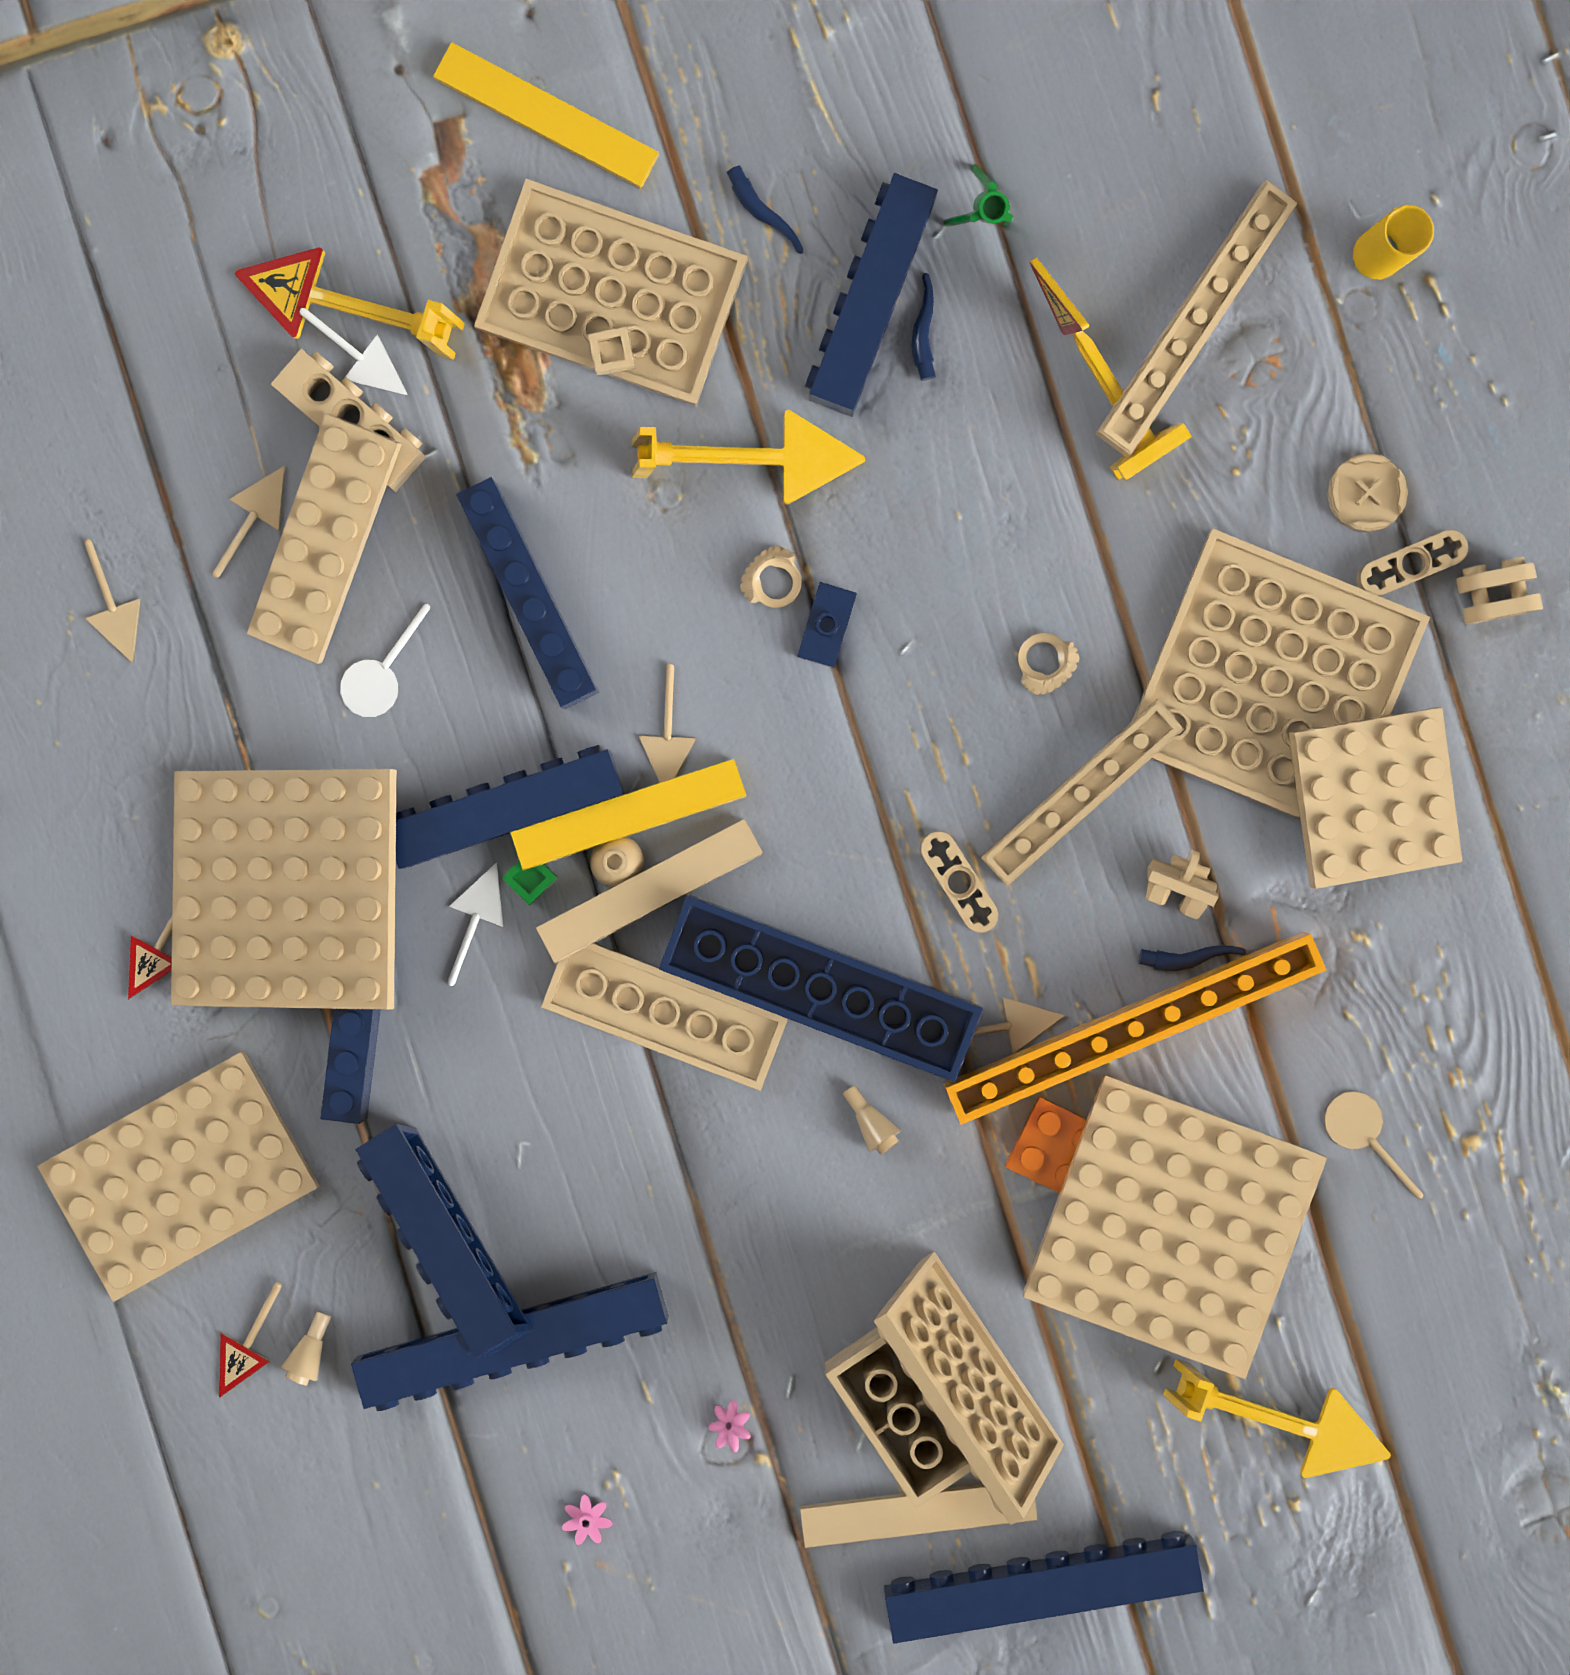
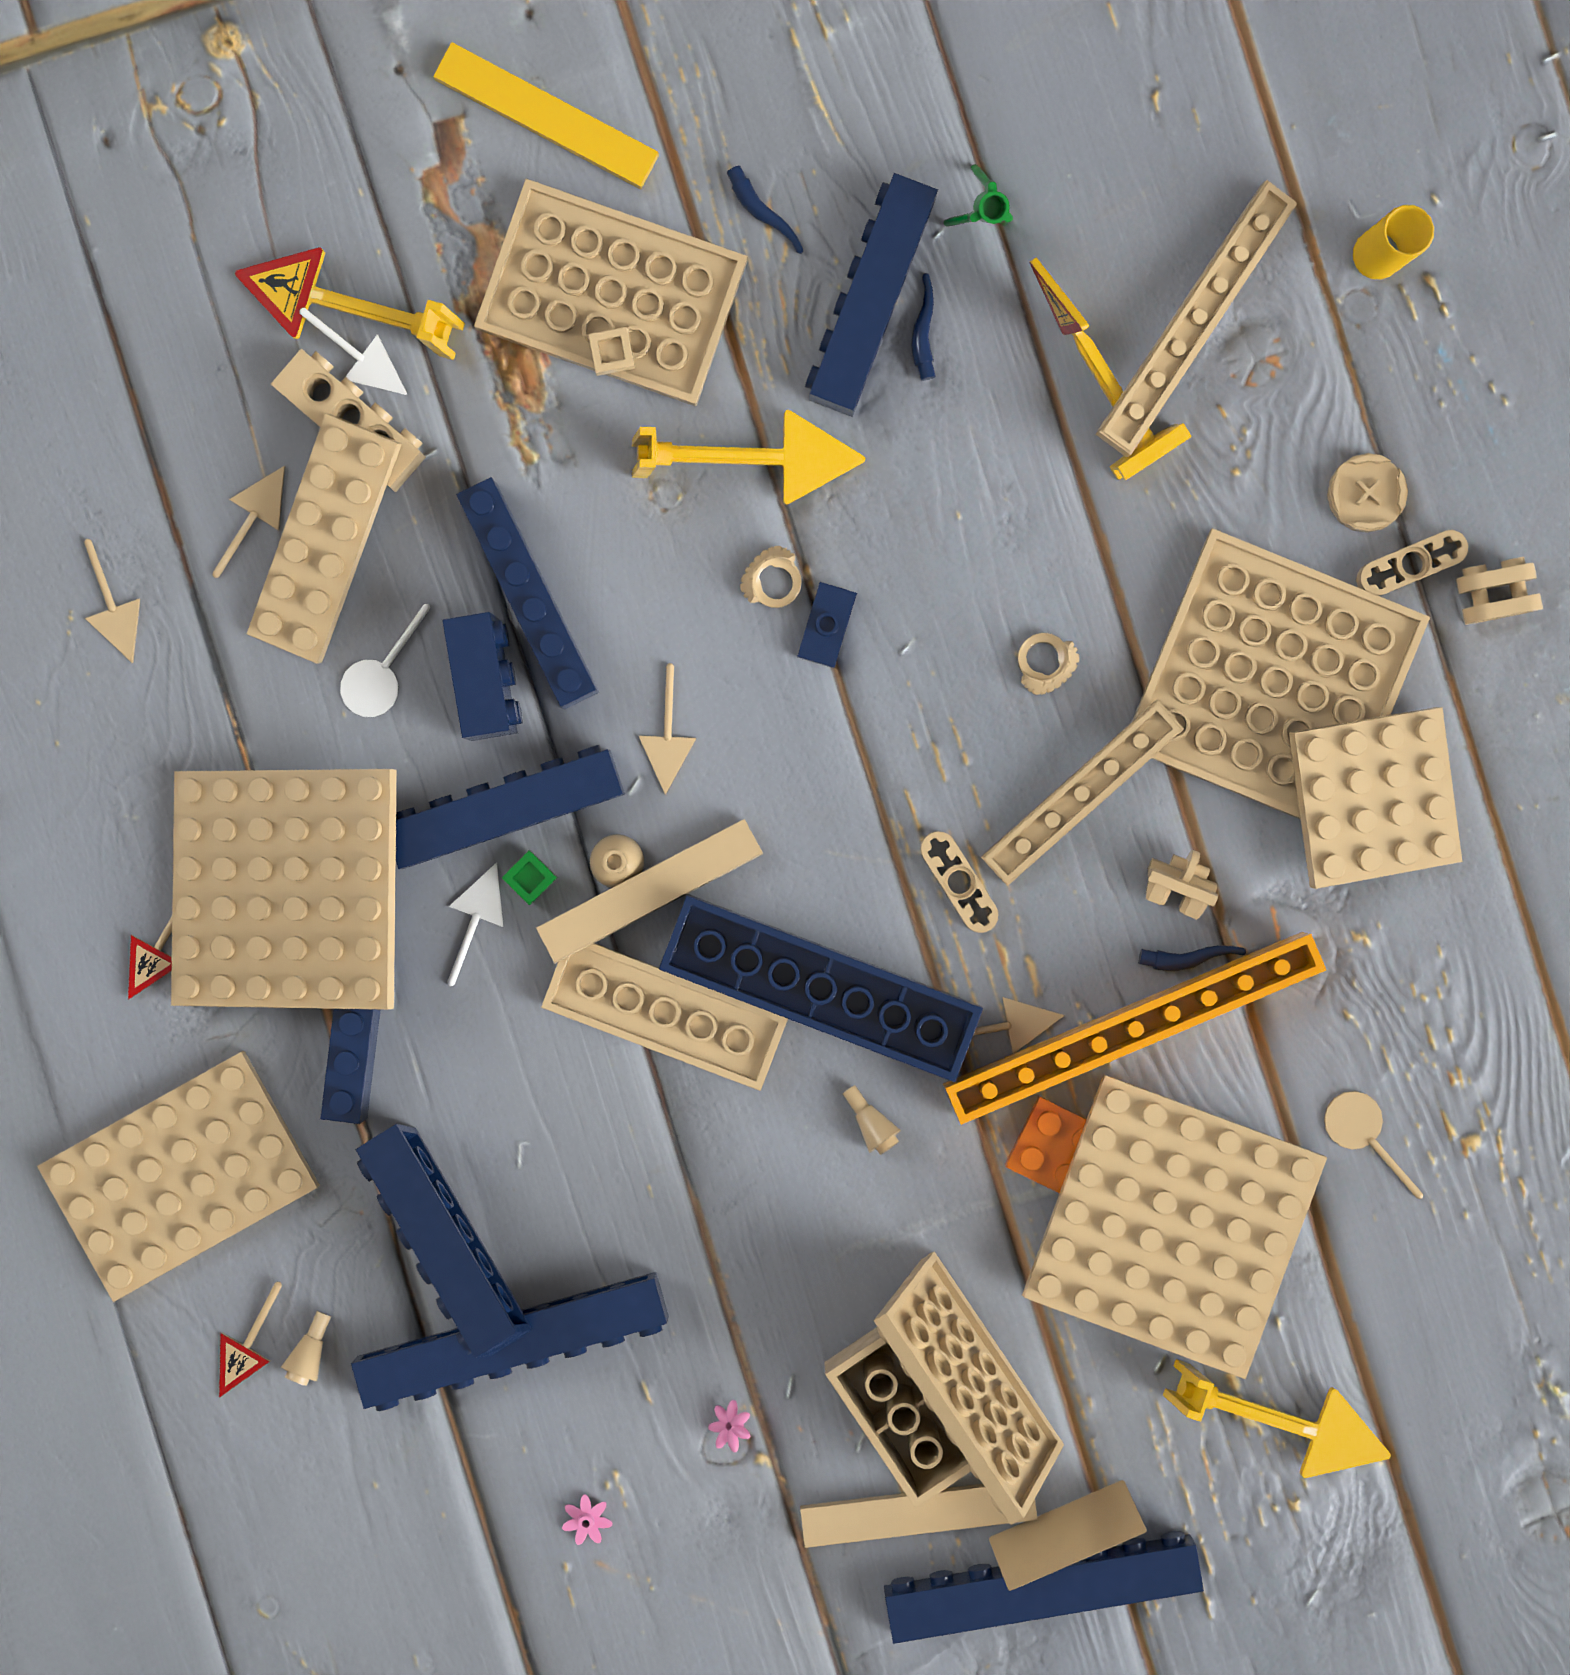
(482, 676): none -> dark blue brick
(628, 814): yellow tile -> none
(1067, 1535): none -> tan sticker

